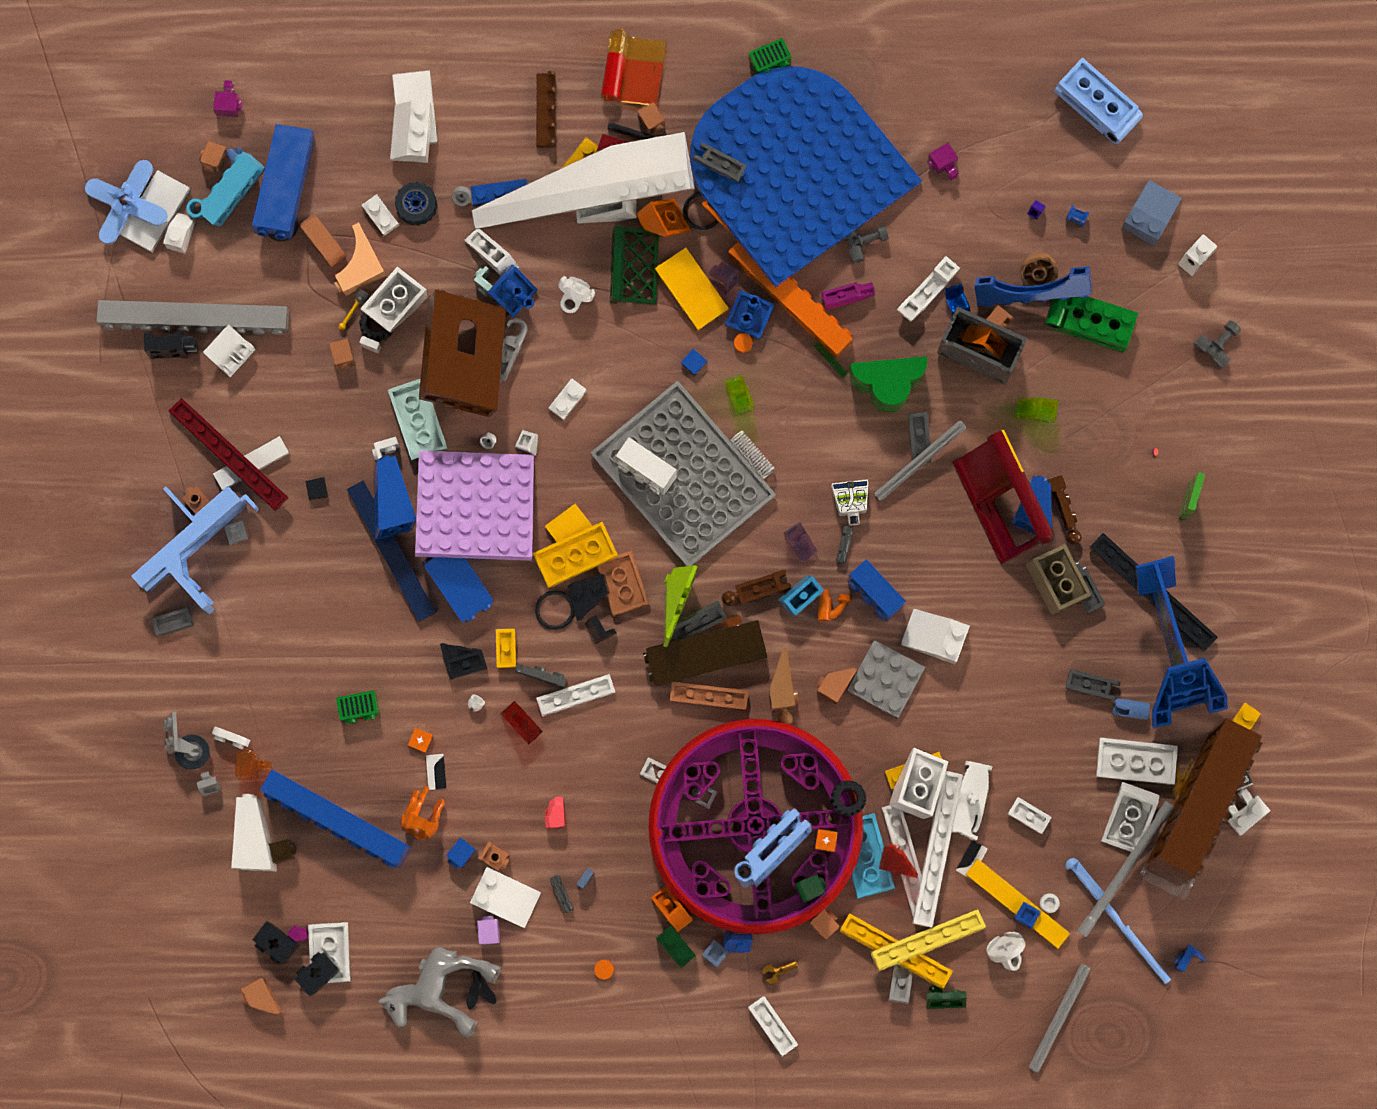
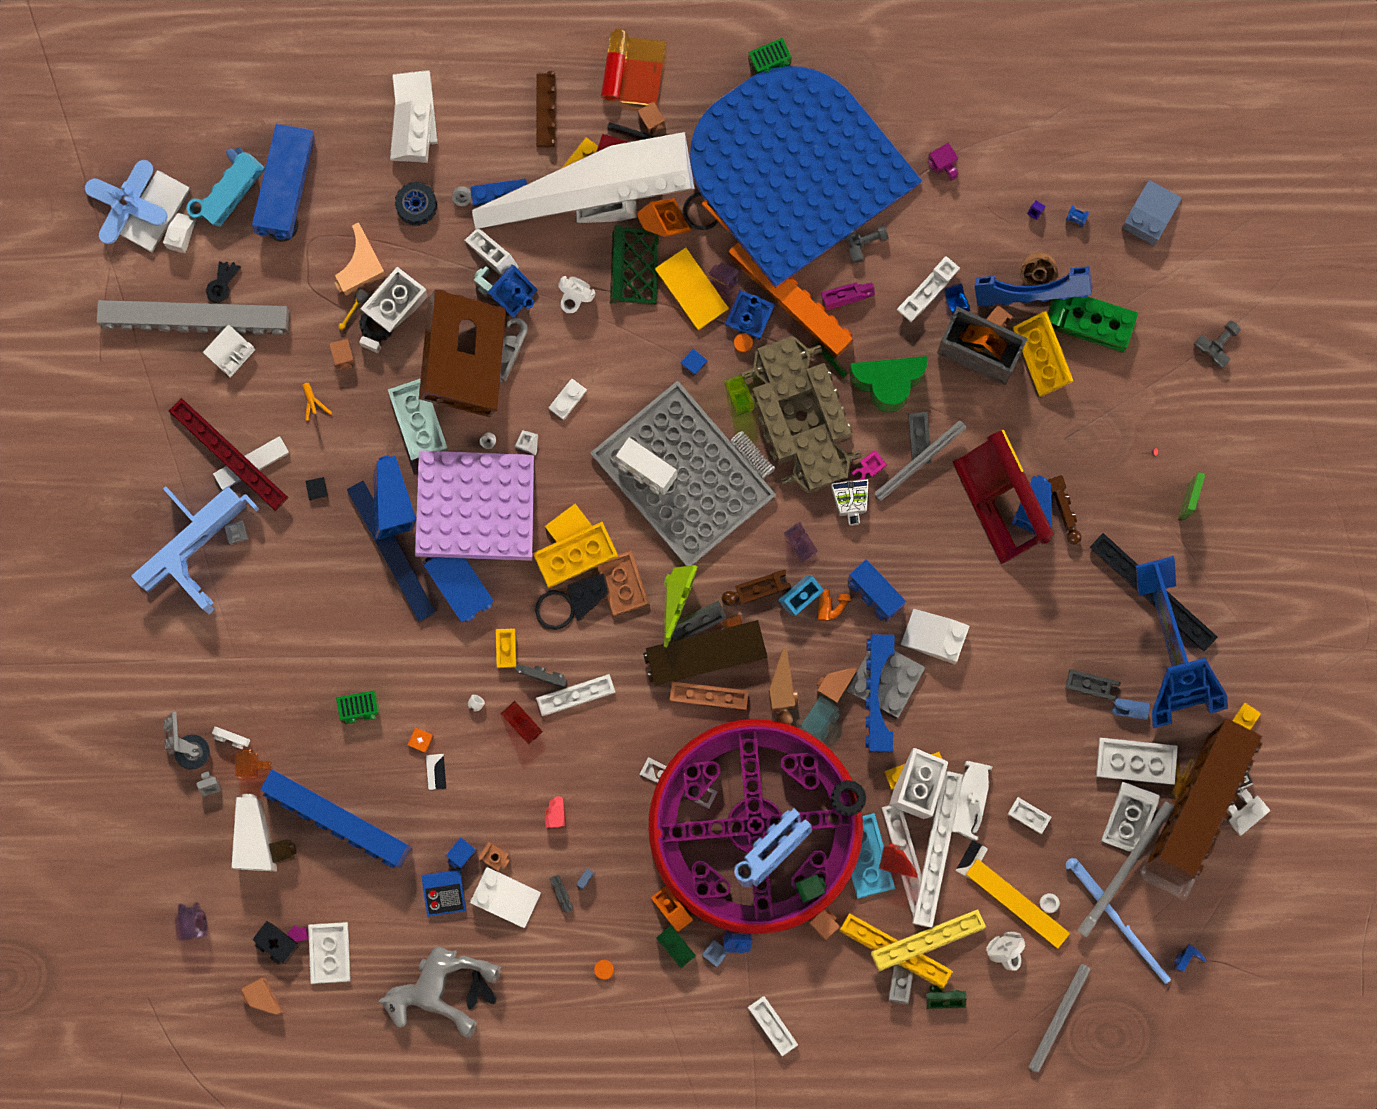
(169, 346): black hips -> none
(172, 622): flat silver tile -> none
(190, 923): none -> clear purple piece
(202, 500): nougat brick -> none
(213, 157): nougat brick -> none
(218, 289): none -> black piece
(227, 102): magenta brick -> none
(310, 401): none -> light orange plant
(322, 240): nougat beam -> none
(328, 970): black brick -> none
(380, 215): white plate -> none
(387, 446): white bracket -> none
(416, 825): orange piece -> none
(443, 892): none -> slope
(462, 660): black wing -> none
(488, 930): lavender brick -> none
(597, 630): black tile -> none
(720, 163): dark grey hinge -> none
(778, 971): pearl gold bar -> none
(794, 388): none -> dark tan piece
(820, 718): none -> clear light blue brick
(826, 840): orange tile -> none
(844, 544): dark grey axle -> none
(871, 465): none -> dark pink plate
(879, 737): none -> blue arch
(1027, 915): blue tile -> none
(1037, 409): clear neon green slope -> none
(1043, 354): none -> yellow tile
(1058, 579): dark tan slope -> none
(1095, 600): dark grey hinge -> none
(1124, 111): light blue hinge -> none
(1198, 253): white torso -> none

